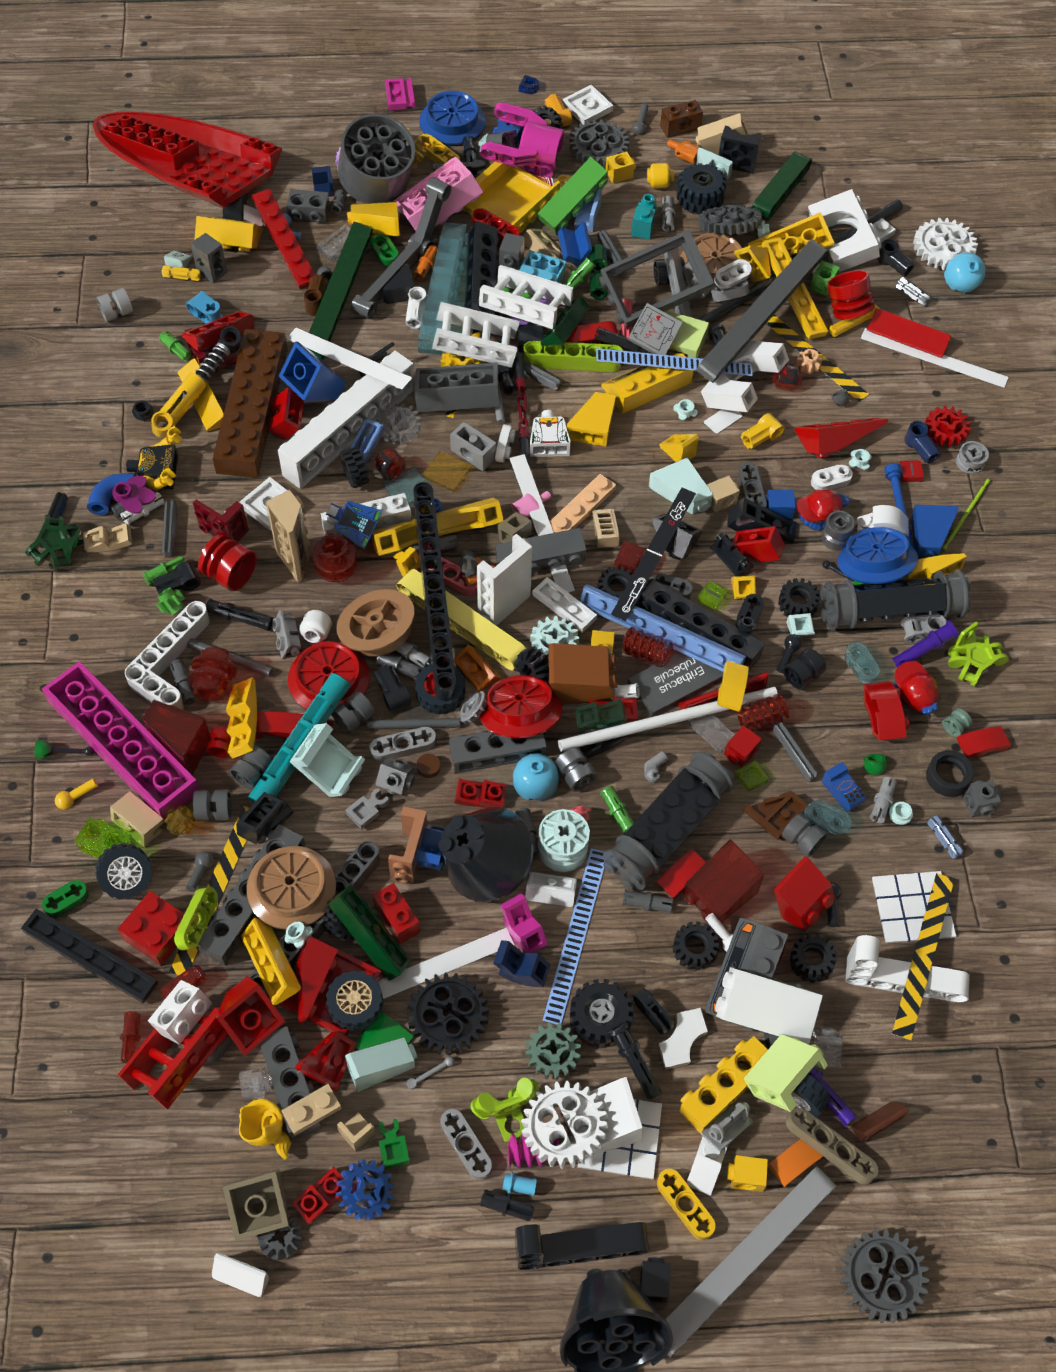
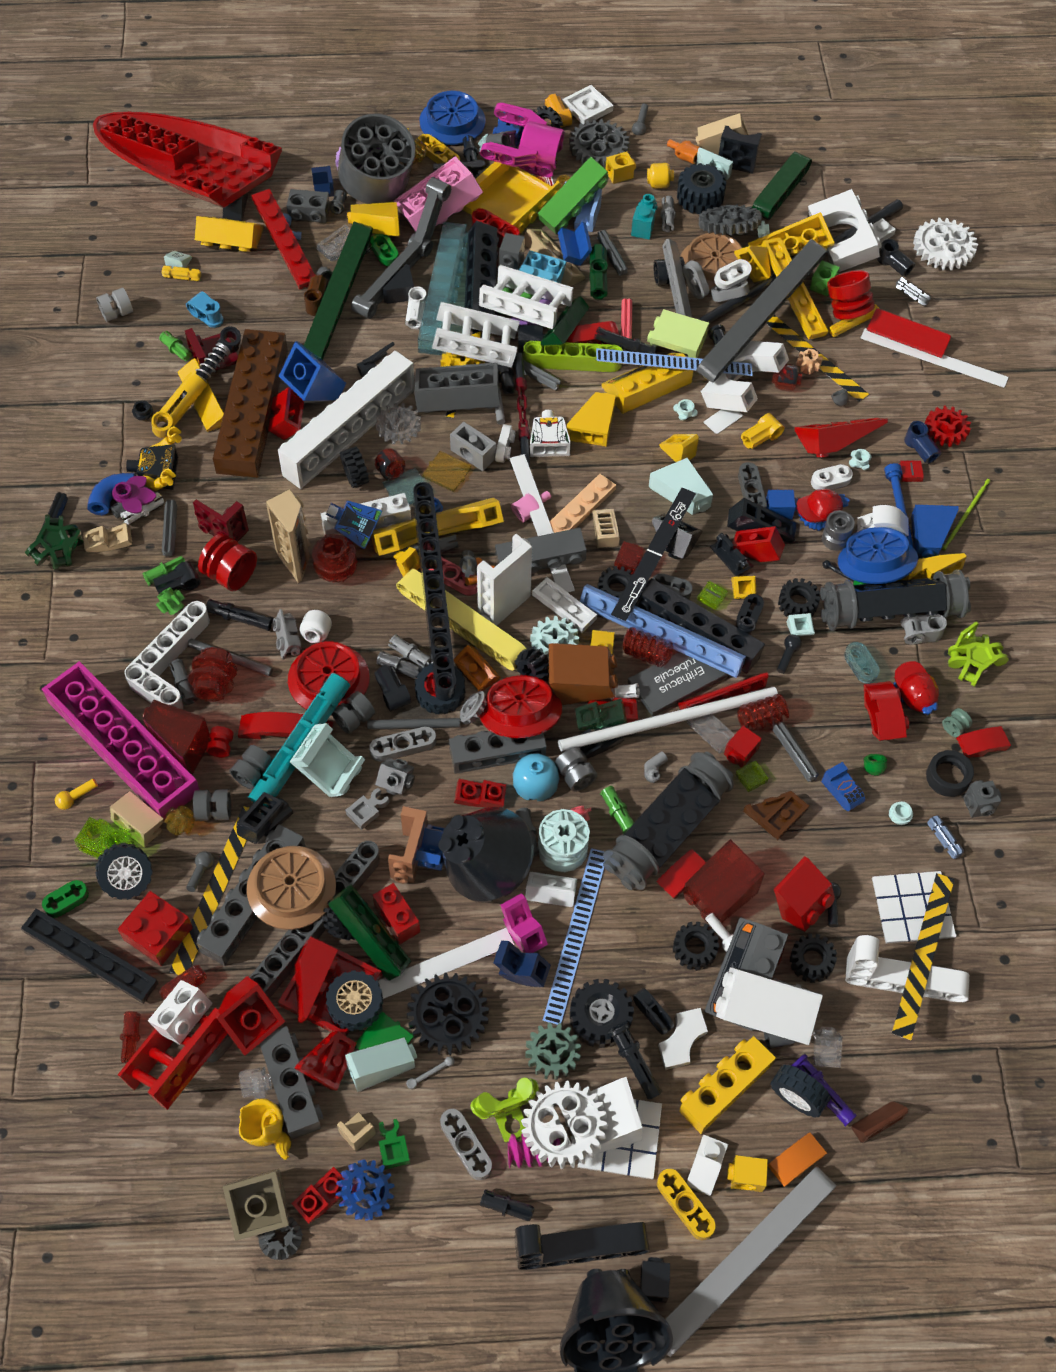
(44, 749): hinge -> none
(188, 932): lime beam -> none
(209, 257): dark grey brick -> none
(209, 333): red slope -> none
(239, 1275): white slope -> none
(243, 717): yellow slope -> none
(252, 215): white sticker -> none
(255, 502): white plate -> none
(270, 961): yellow slope -> none
(298, 934): light aqua plate -> none
(311, 1109): tan plate -> none
(349, 358): white sticker -> none
(370, 440): medium blue tile -> none
(376, 622): medium nougat piece -> none
(399, 94): dark pink plate -> none
(426, 263): orange axle -> none
(428, 765): reddish brown tile -> none
(514, 525): dark tan brick -> none
(519, 1184): medium azure pin -> none
(529, 85): clear blue tile -> none
(578, 276): bright green pin -> none
(647, 901): dark grey pin -> none
(654, 330): light grey tile -> none
(681, 118): reddish brown brick -> none
(694, 257): dark grey door -> none
(724, 493): tan brick -> none
(728, 1126): light grey hinge -> none
(733, 686): yellow slope -> none
(782, 1070): yellowish green panel -> none
(804, 668): black wheel -> none
(806, 836): dark grey wheel -> none
(826, 817): clear light blue plate -> none
(833, 1142): dark tan beam -> none
(883, 800): light grey pin -> none
(907, 1285): dark grey gear -> none
(934, 640): dark purple pin -> none
(965, 272): medium azure cylinder -> none
(972, 456): light grey wheel -> none

